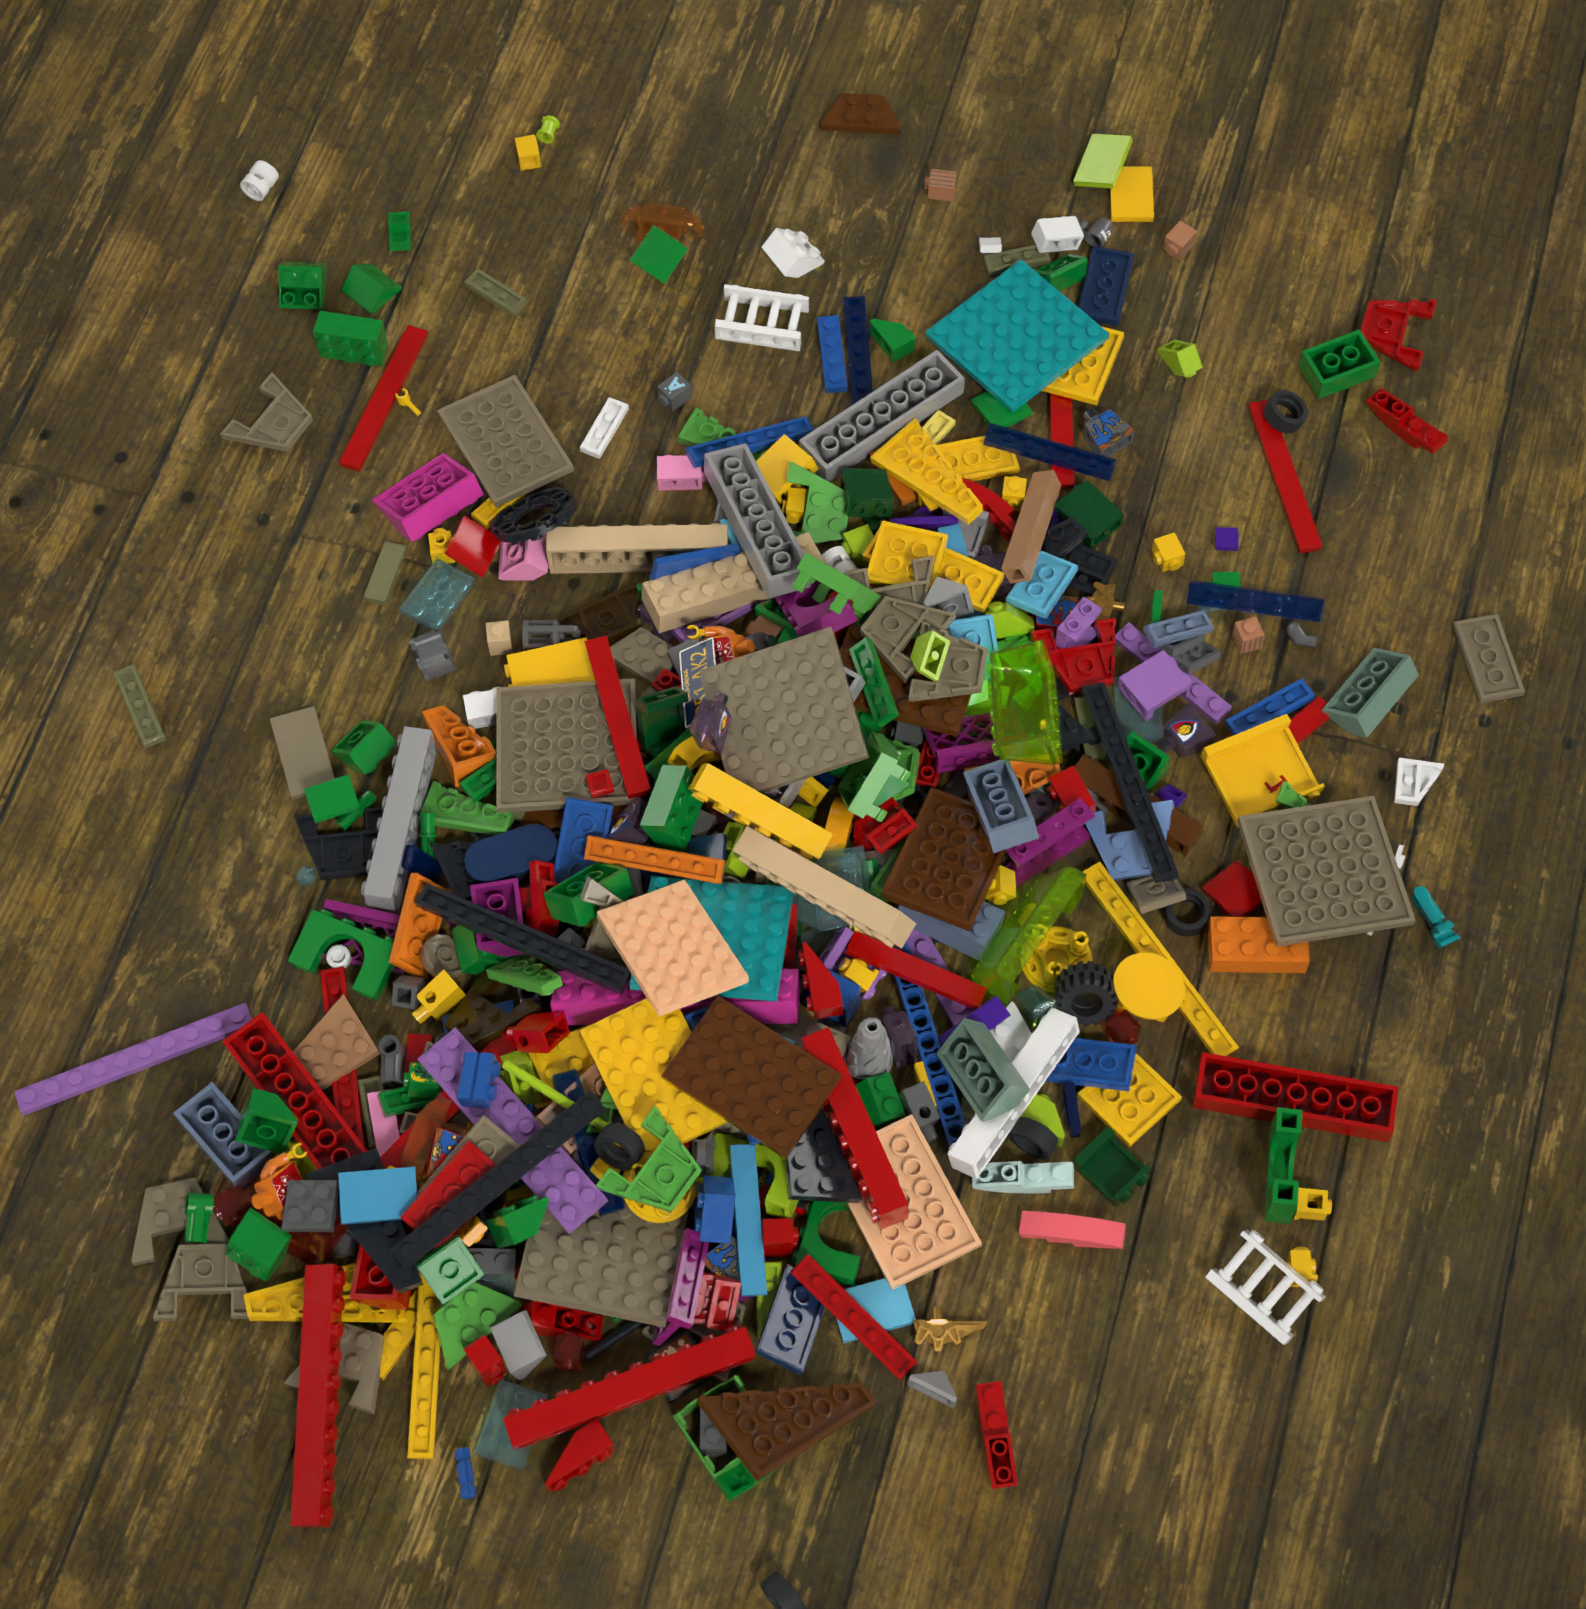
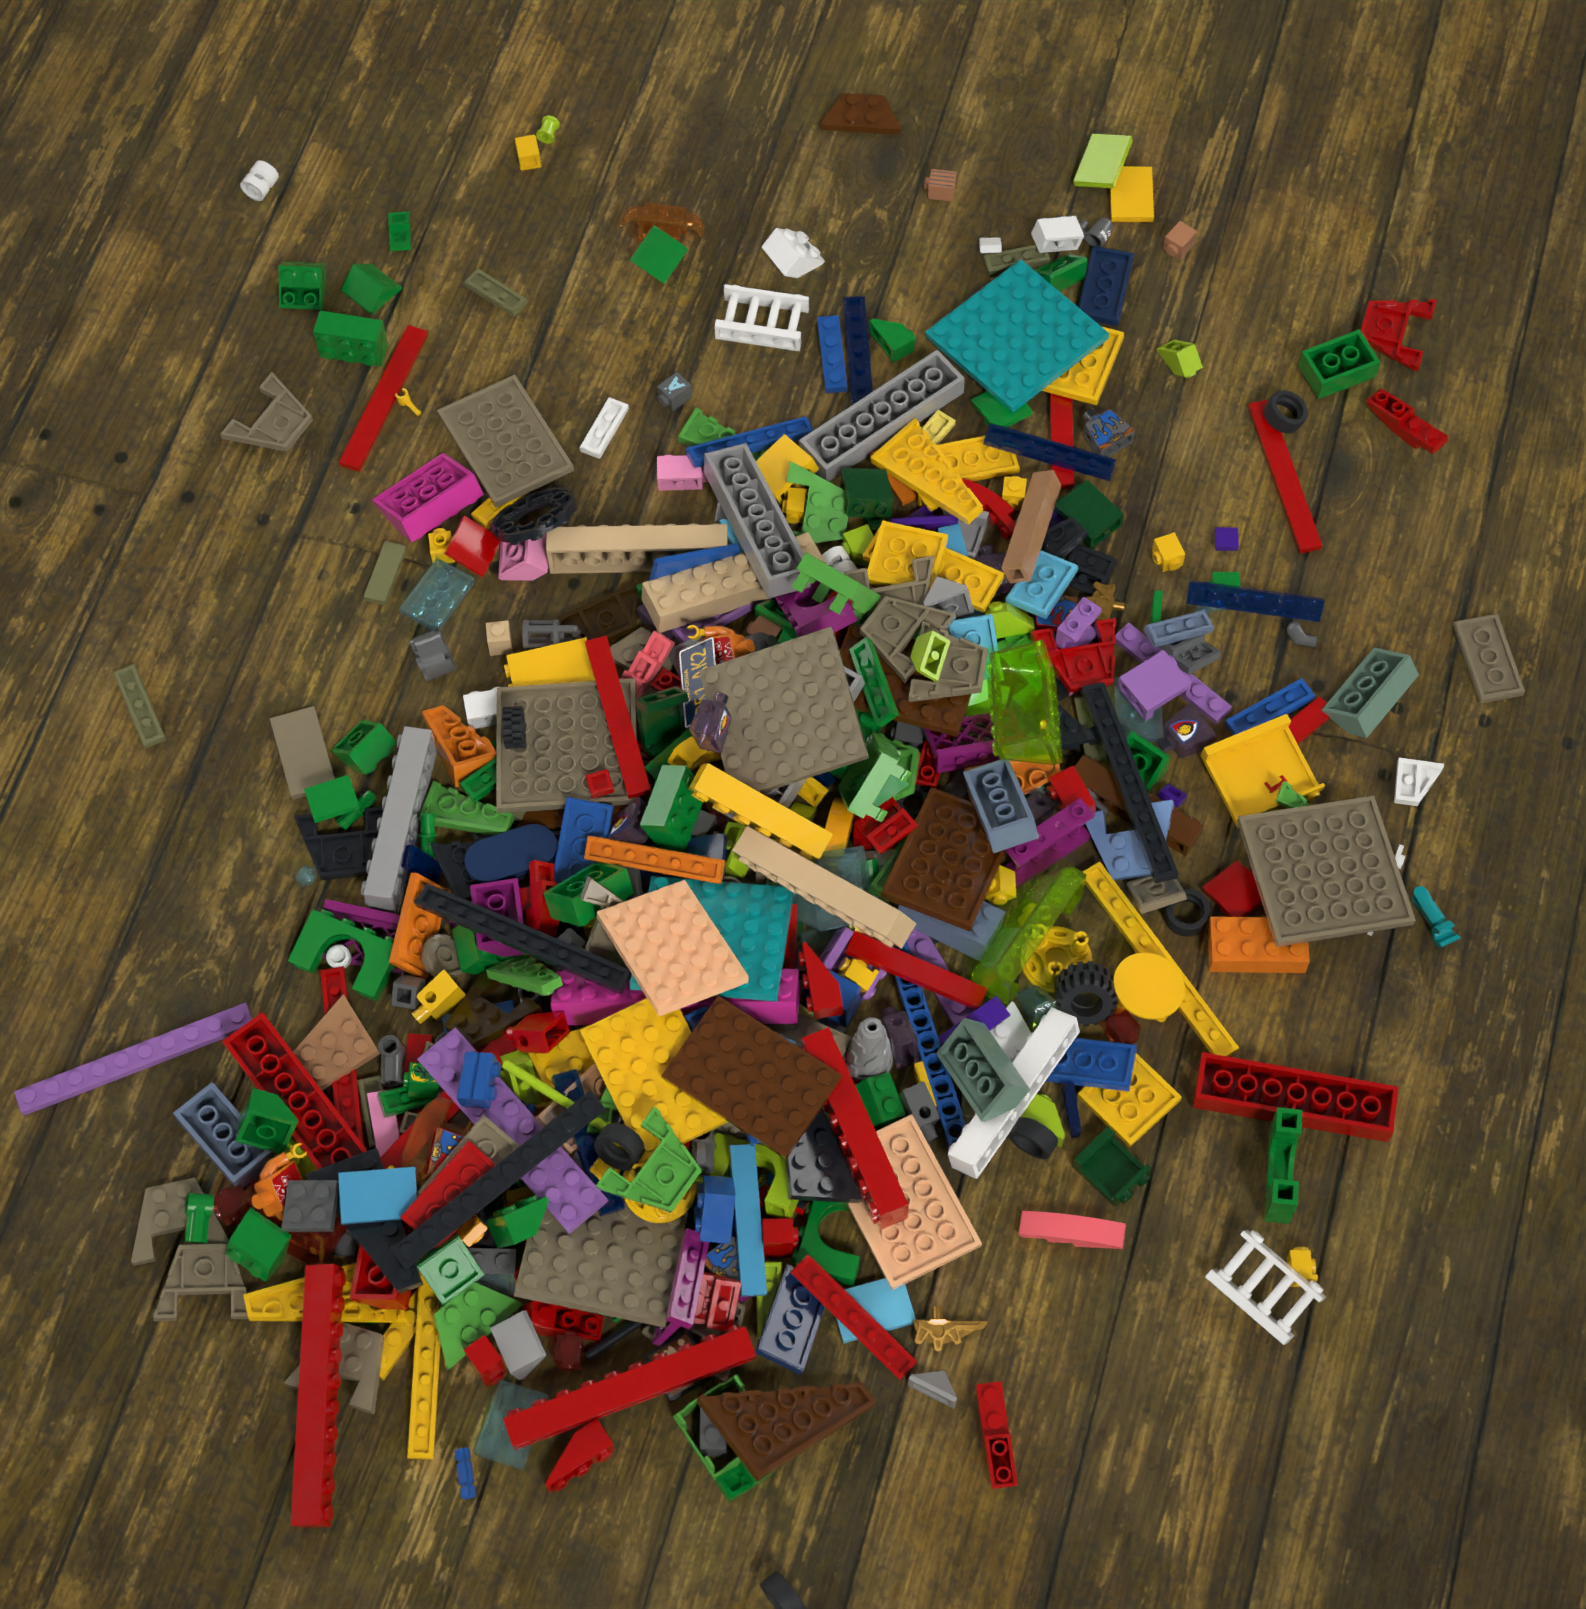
(514, 727): none -> black tyre
(649, 662): none -> coral slope
(1025, 1178): light aqua slope -> none
(1248, 635): nougat brick -> none
(1316, 1197): yellow brick -> none

